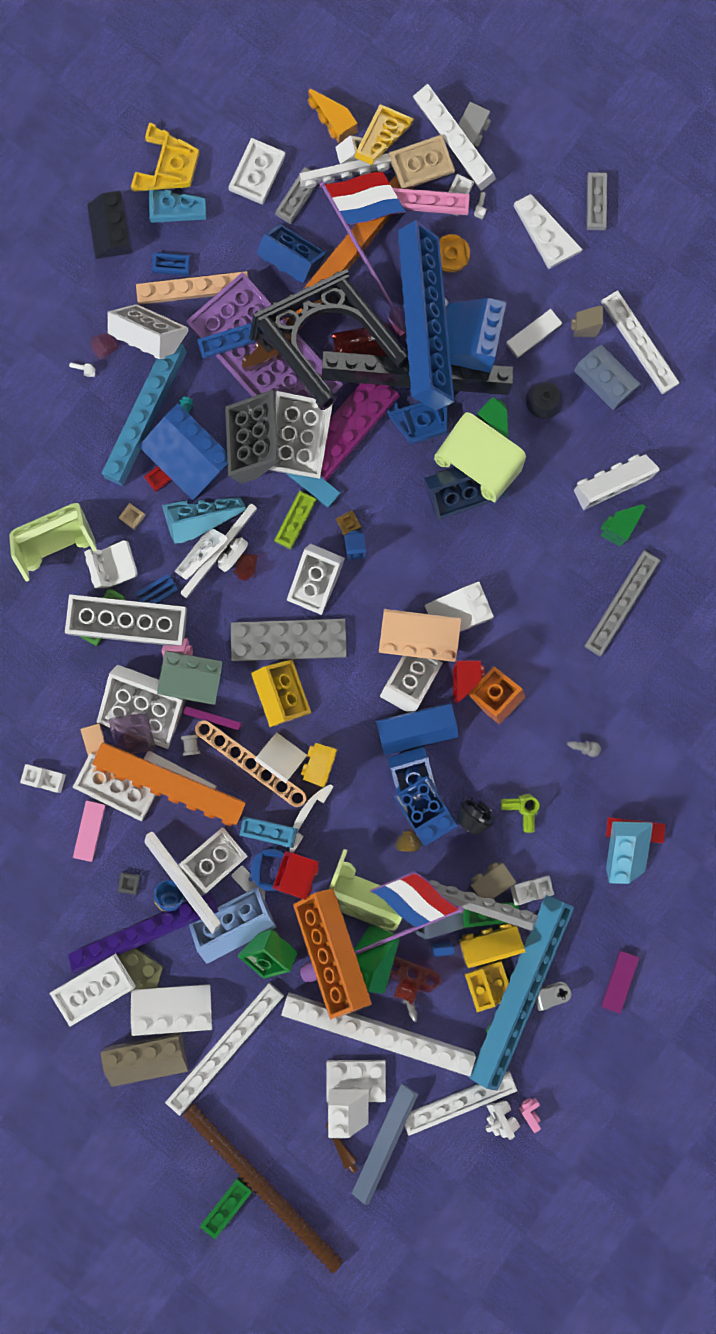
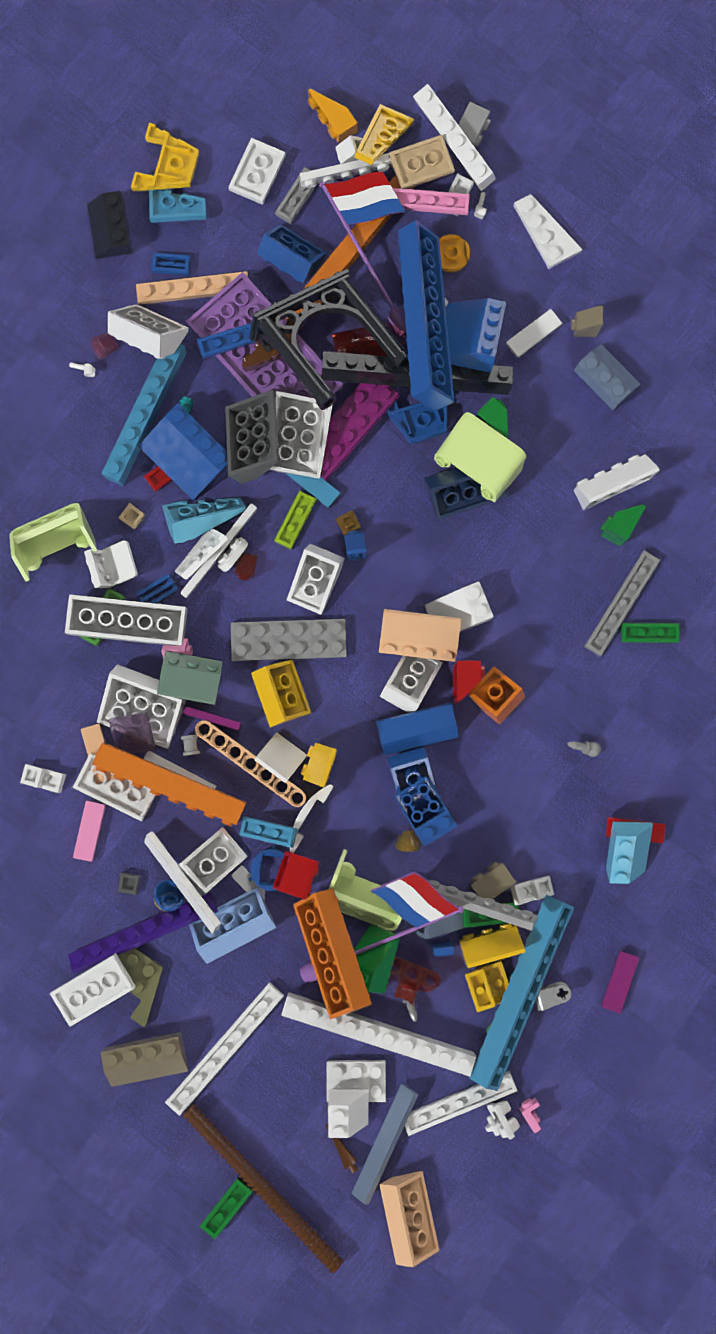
(171, 1009): white slope -> none
(268, 954): green slope -> none
(409, 1218): none -> light nougat slope
(475, 816): black cone -> none
(528, 813): lime axle -> none
(544, 400): black cone -> none
(596, 201): light grey plate -> none
(640, 342): white tile -> none
(650, 632): none -> green tile

